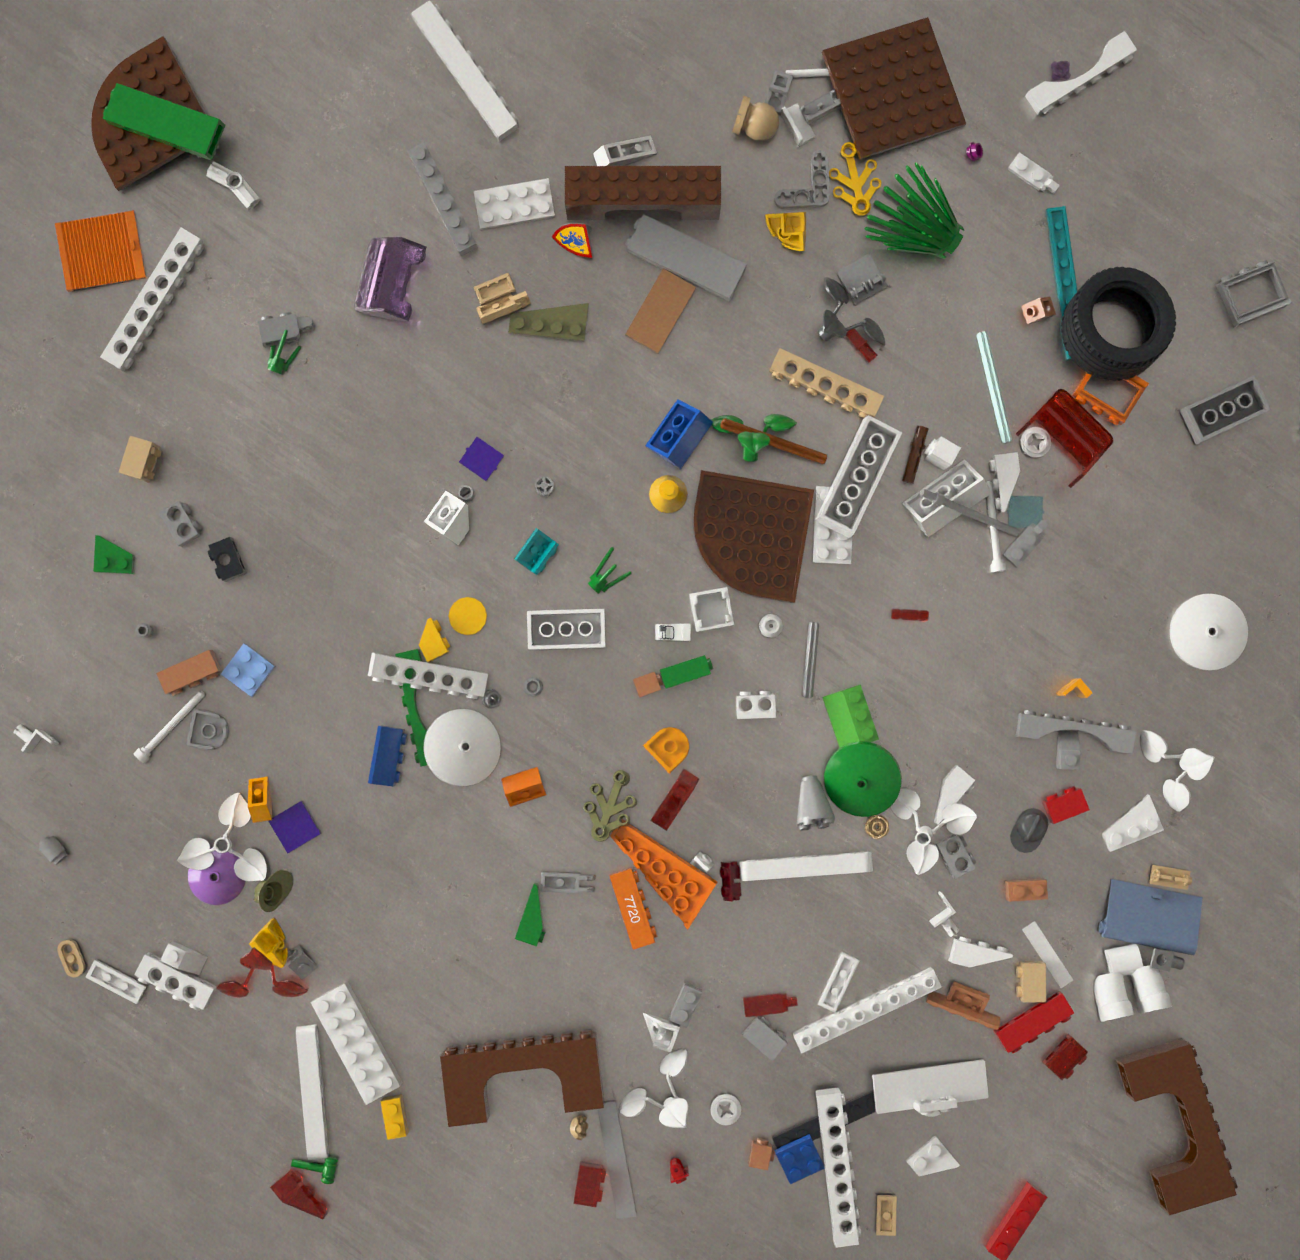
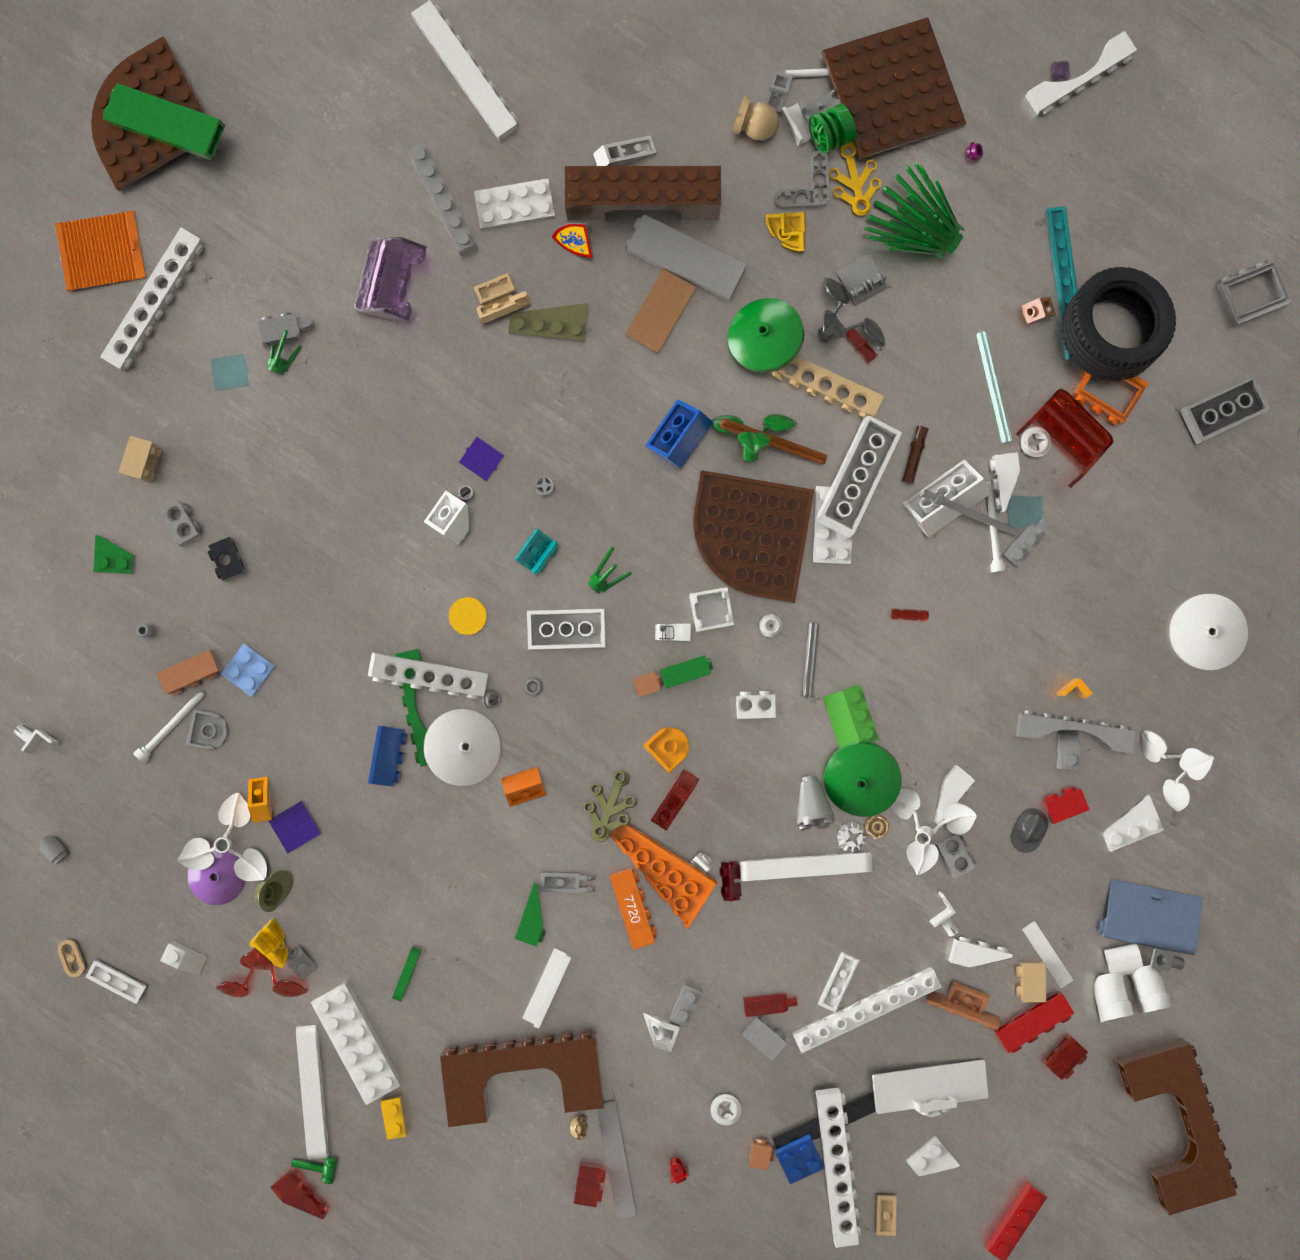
(204, 989): white brick -> none
(229, 372): none -> clear light blue piece
(242, 190): white piece -> none
(406, 973): none -> green beam
(432, 643): yellow slope -> none
(547, 987): none -> white fence
(668, 494): yellow cone -> none
(675, 1109): white plant -> none
(767, 350): none -> green dish
(832, 128): none -> green wheel
(843, 835): none -> white gear
(941, 453): white brick -> none
(1026, 889): nougat brick -> none
(1033, 174): white hinge -> none
(1170, 877): tan hinge -> none

